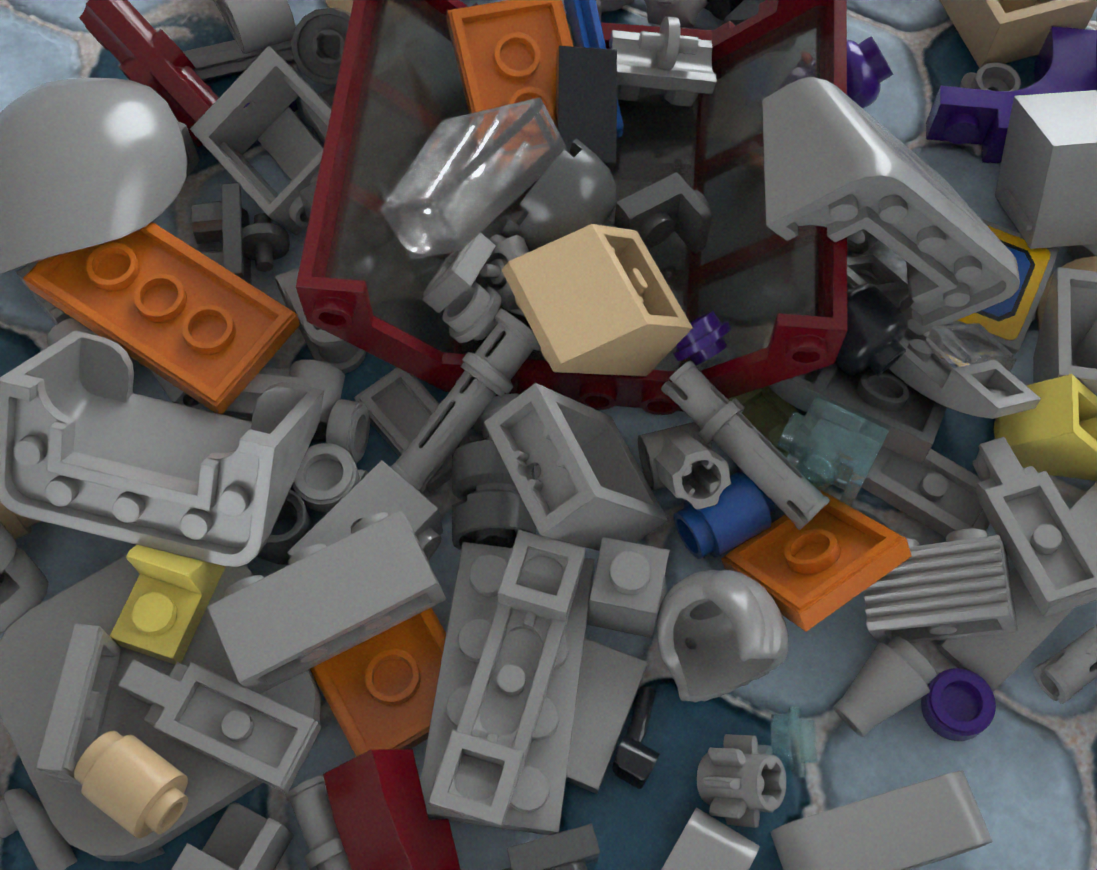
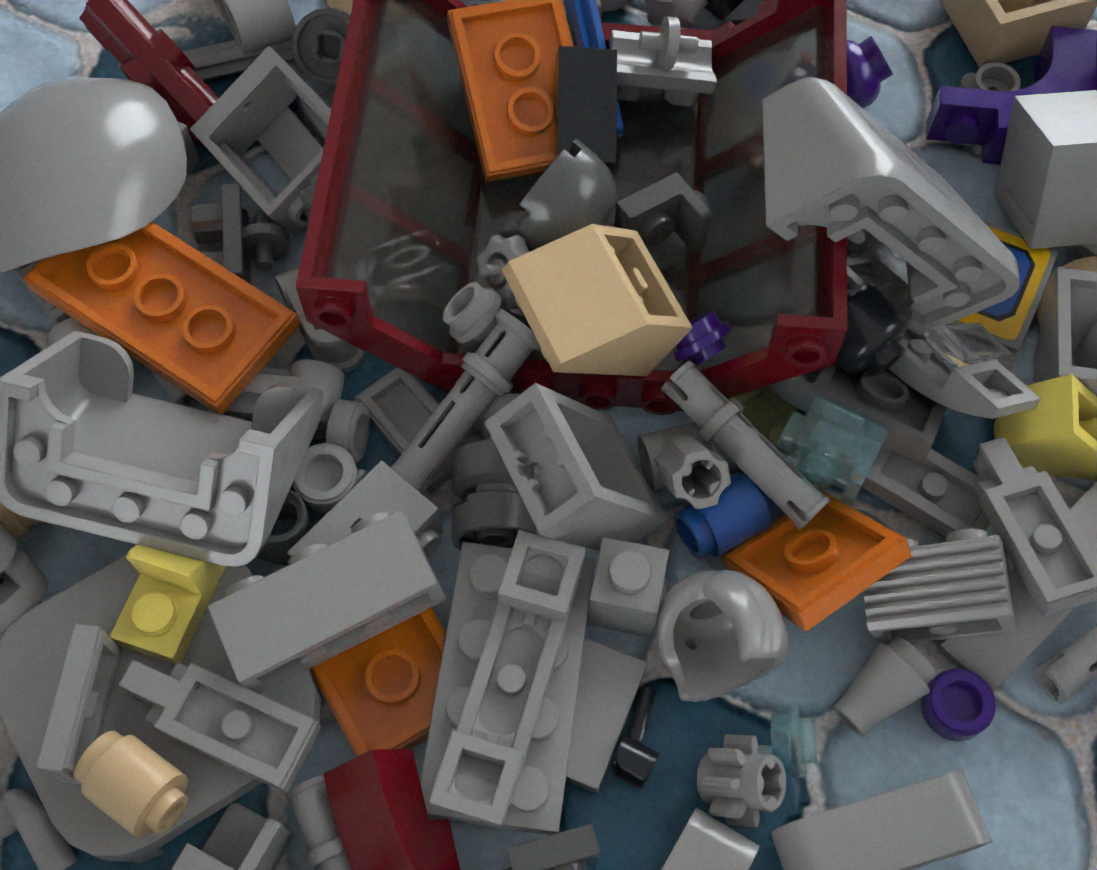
(457, 273): light grey tile -> none
(470, 175): clear slope -> none

